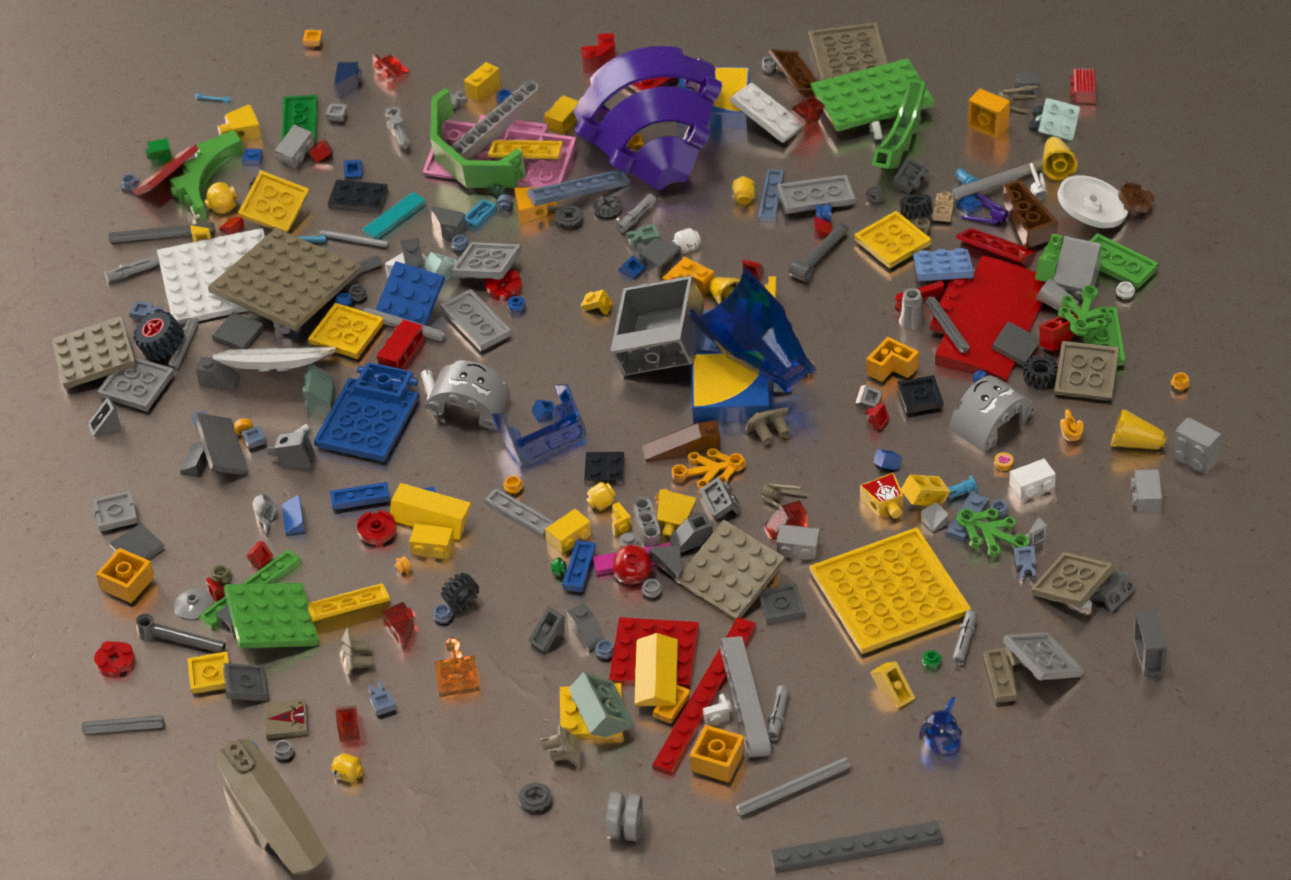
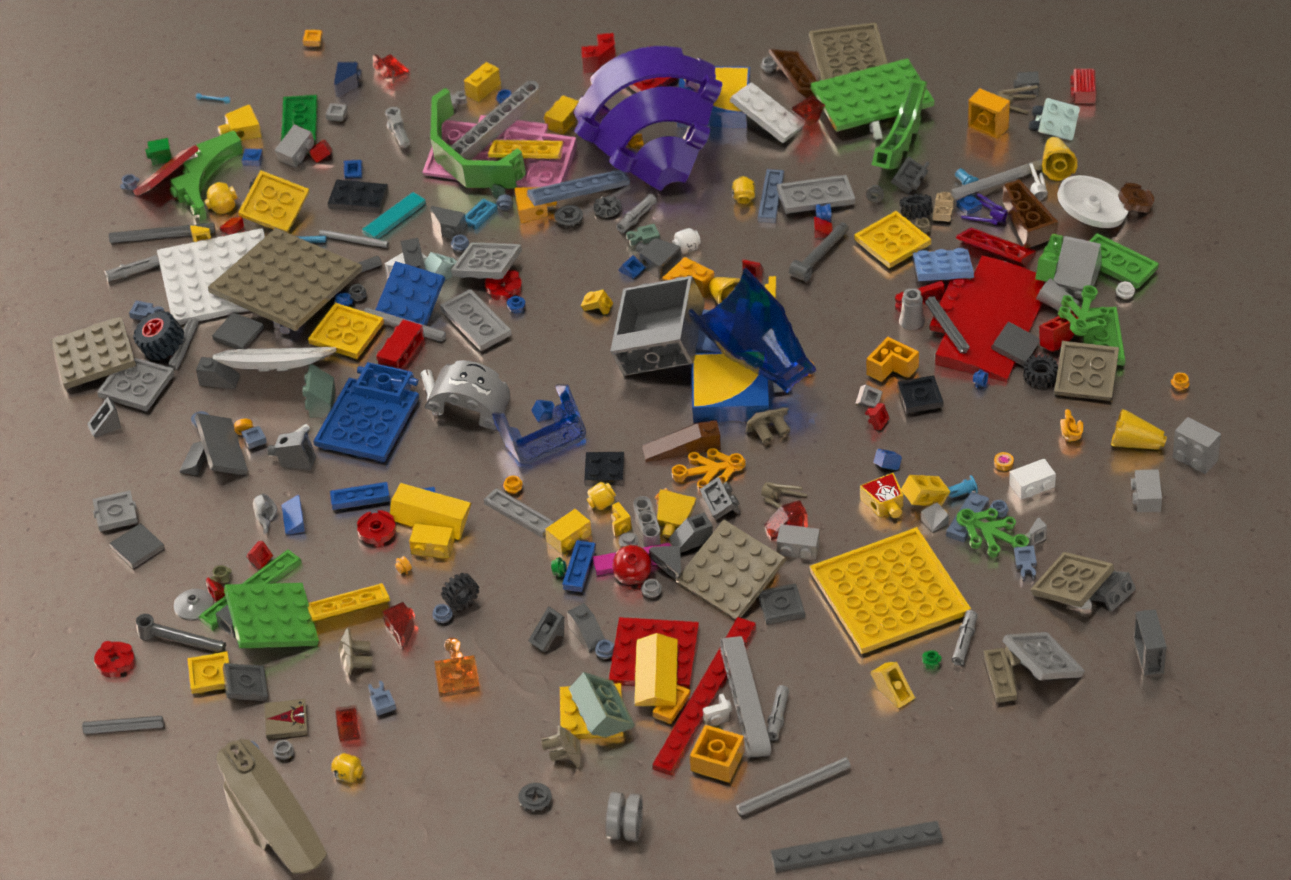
(125, 575): light orange brick -> none
(941, 727): clear blue piece -> none
(986, 408): light grey cylinder -> none

